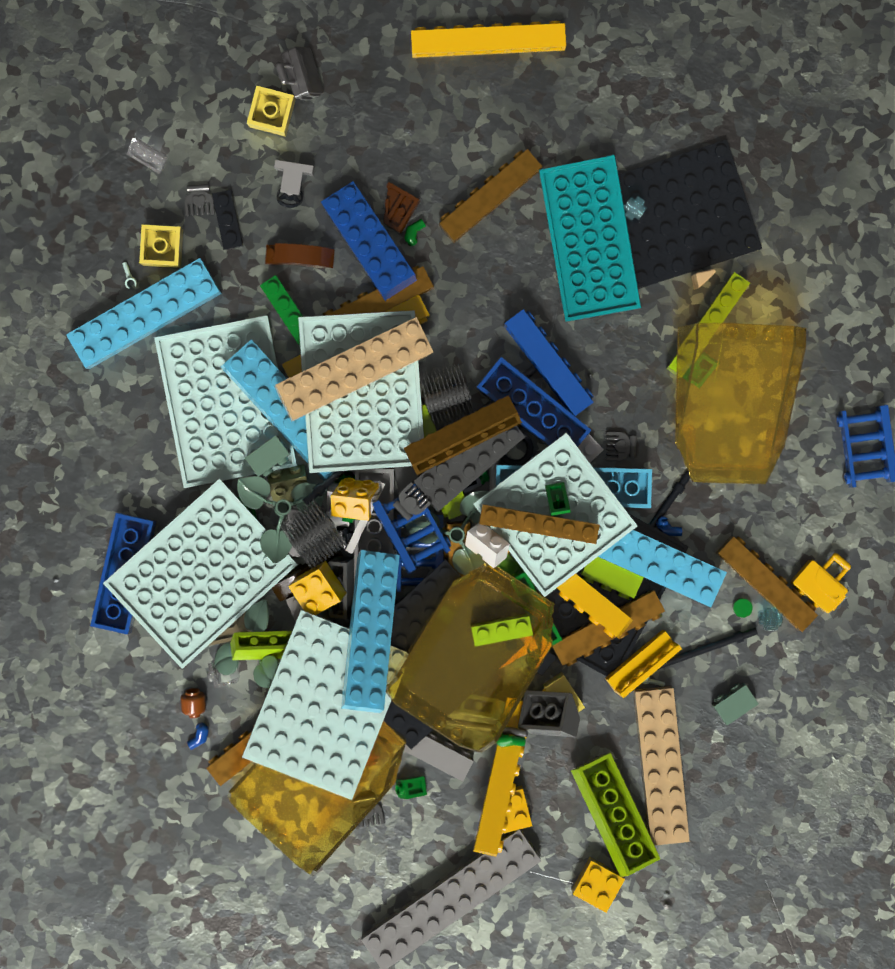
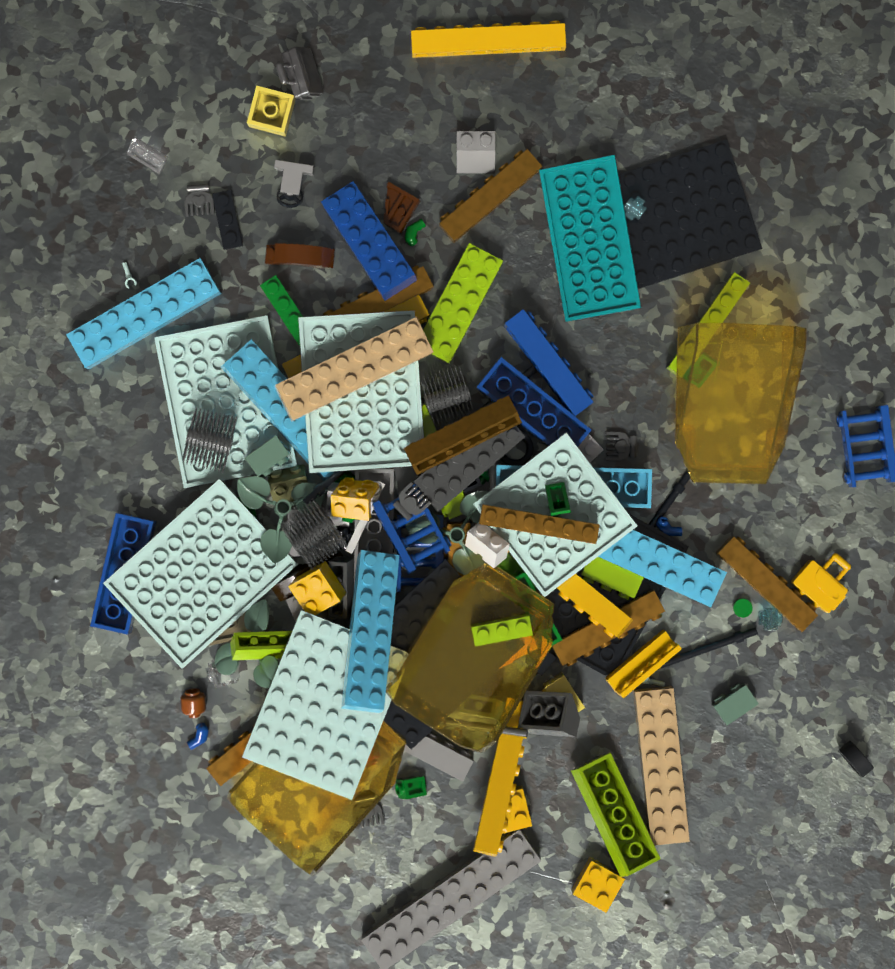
(161, 246): light yellow brick -> none
(209, 440): none -> dark grey piece
(460, 301): none -> lime brick
(475, 151): none -> light grey slope
(510, 740): green arm -> none
(700, 278): tan slope -> none
(856, 759): none -> black tyre

